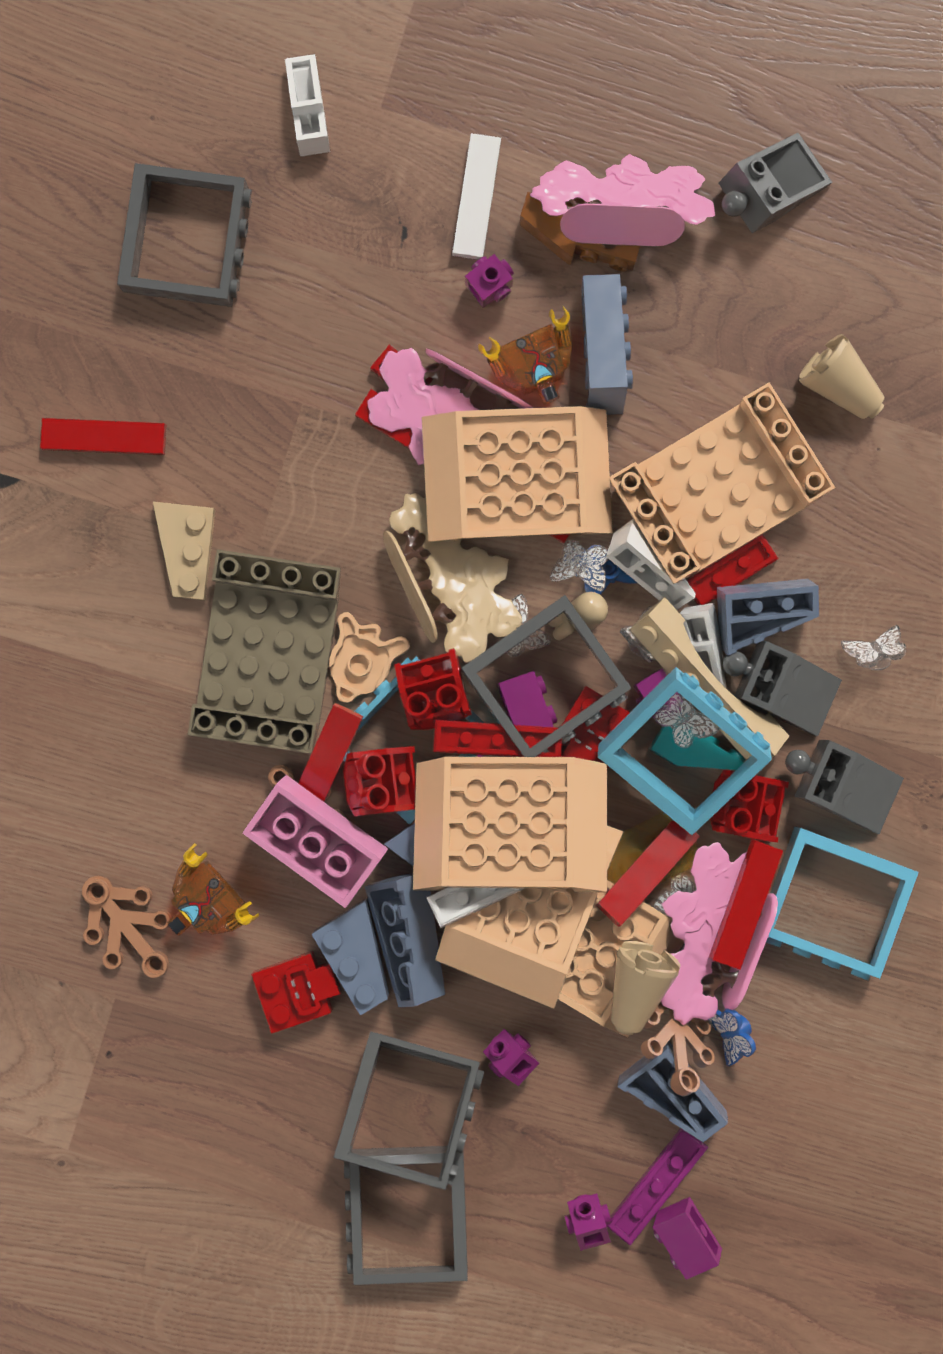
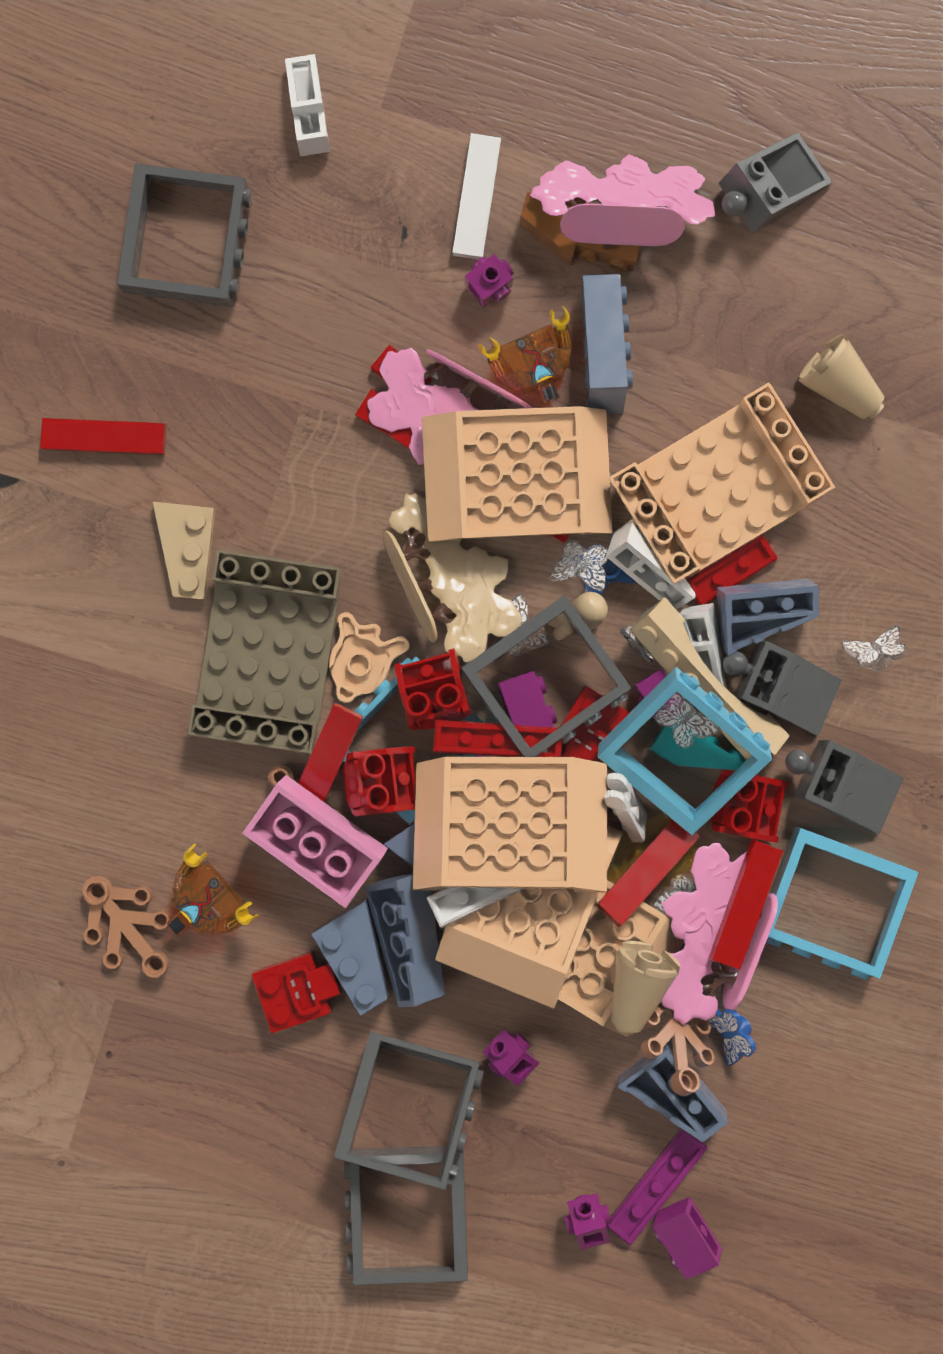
(626, 806): none -> white hinge

